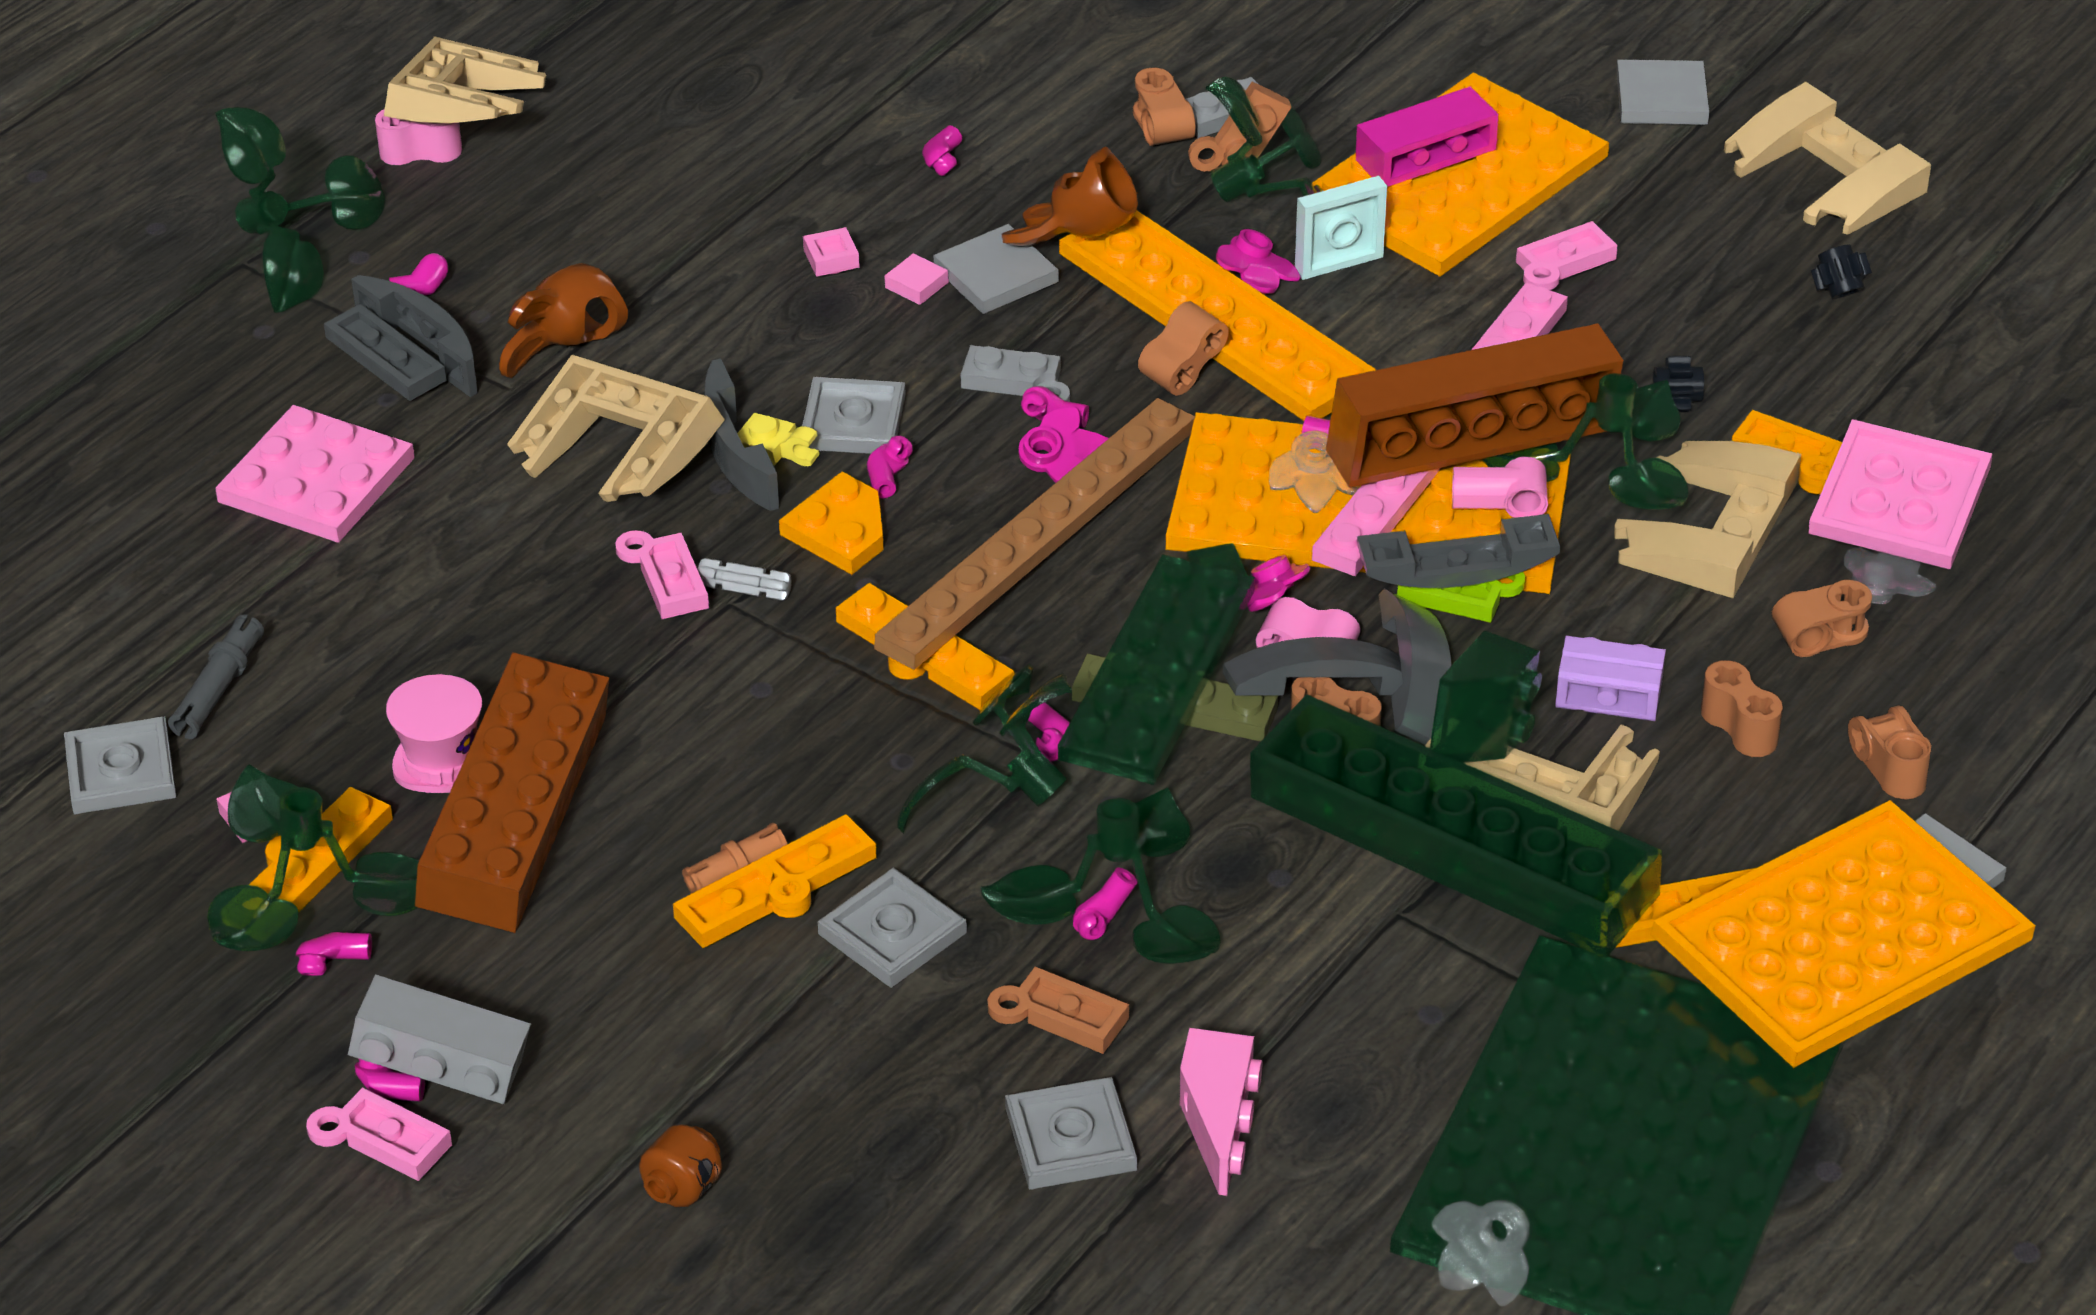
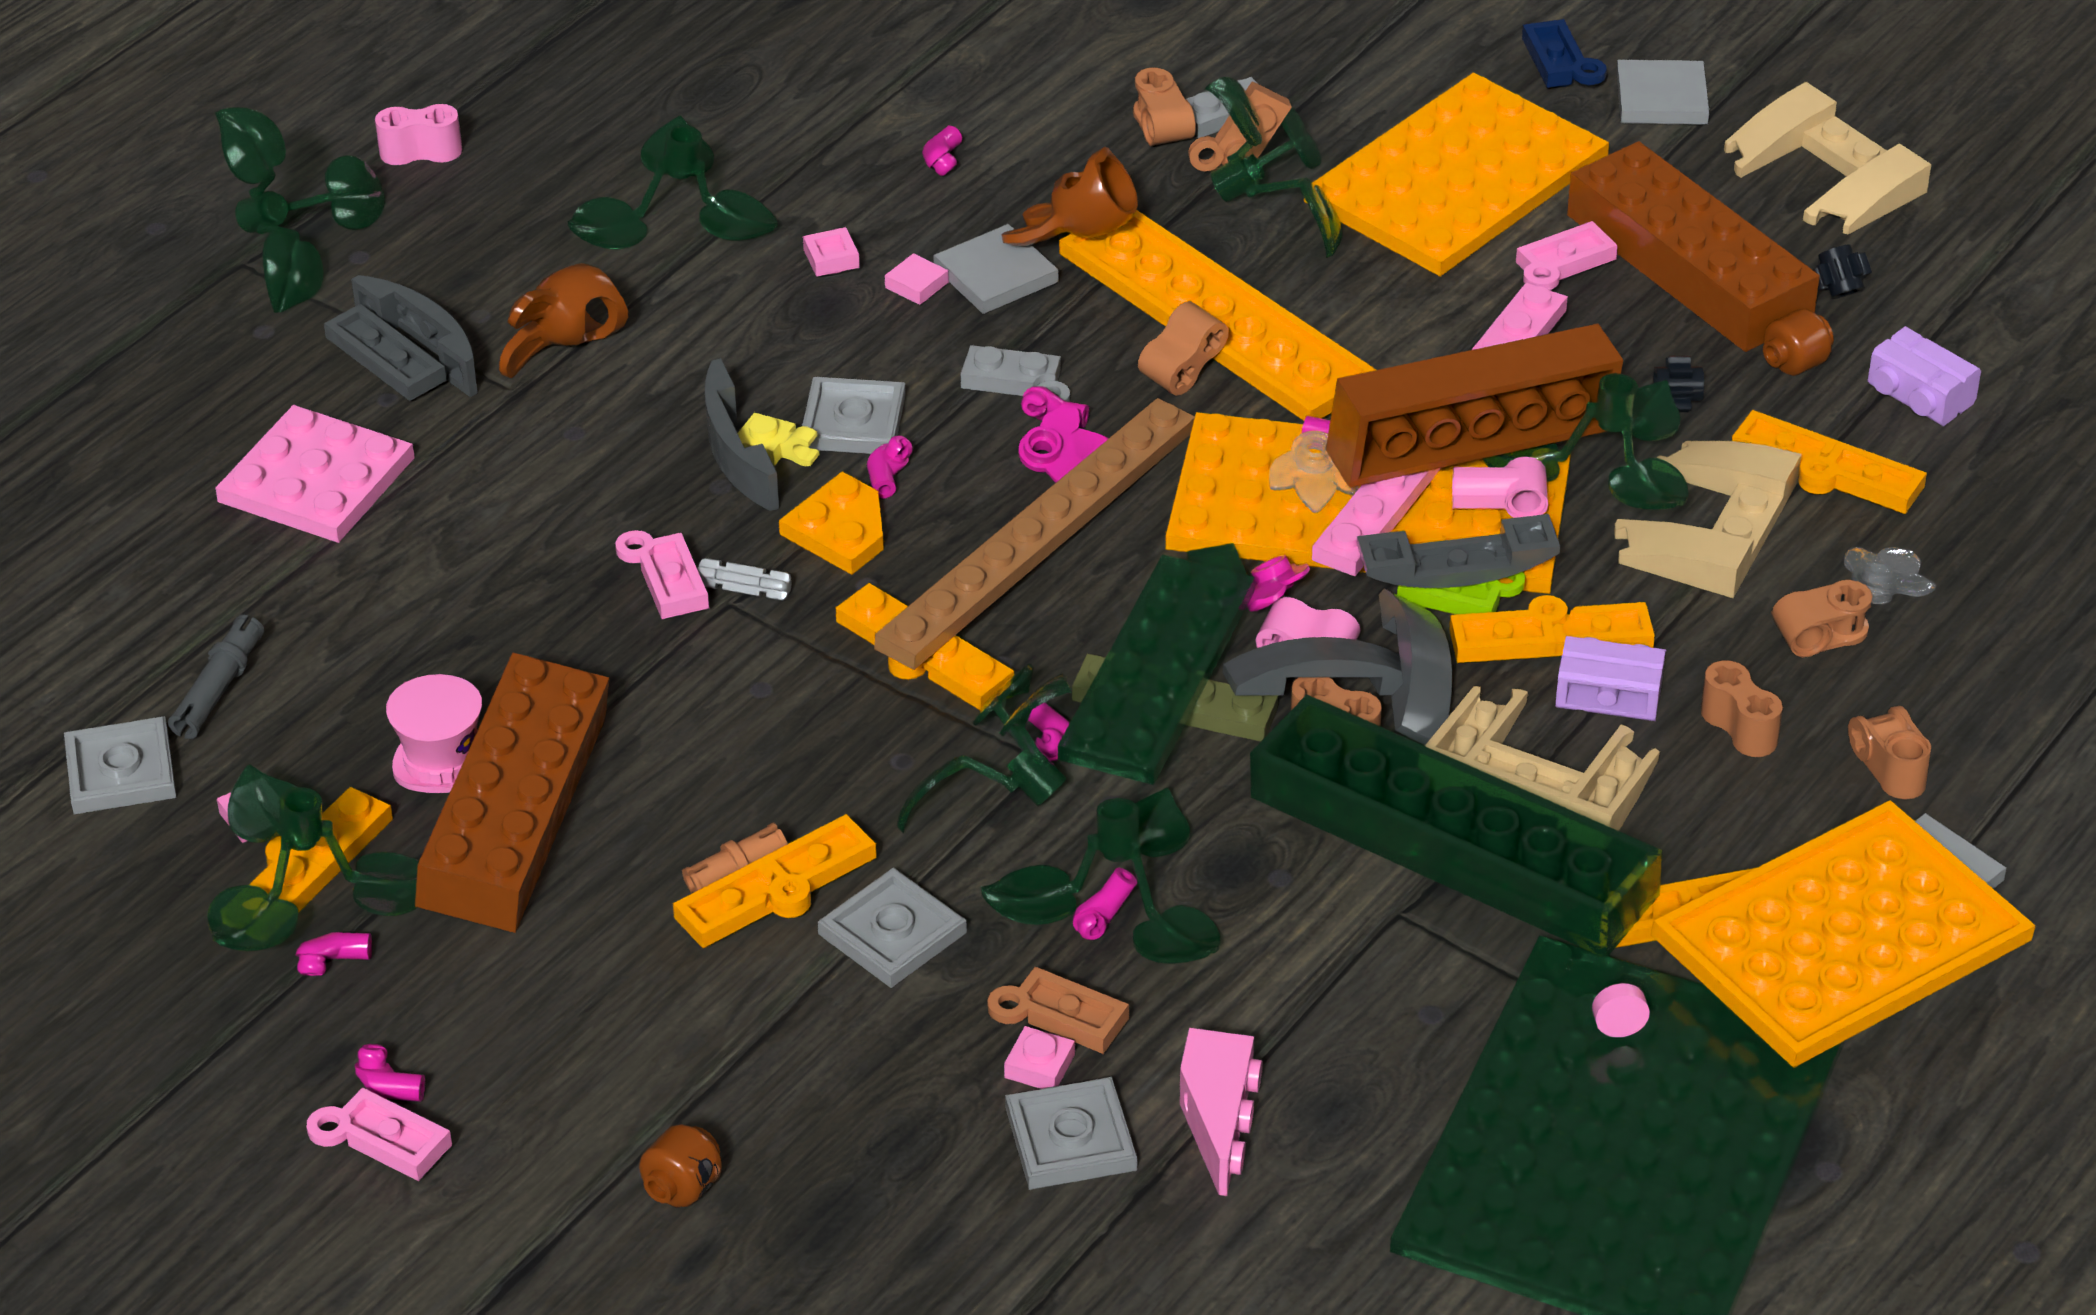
(426, 276): dark pink arm -> none
(438, 1039): light grey brick -> none
(444, 83): tan wedge -> none
(672, 422): tan wedge -> none
(680, 153): none -> clear green plant
(1039, 1058): none -> bright pink plate
(1253, 259): dark pink plate -> none
(1340, 227): light aqua tile -> none
(1427, 136): dark pink brick -> none
(1477, 1254): clear plate -> none
(1486, 700): clear green slope -> none
(1544, 627): none -> light orange hinge
(1559, 55): none -> dark blue hinge
(1620, 1010): none -> bright pink tile
(1691, 244): none -> dark orange brick
(1798, 341): none -> dark orange head
(1900, 494): bright pink plate -> none
(1924, 376): none -> lavender brick

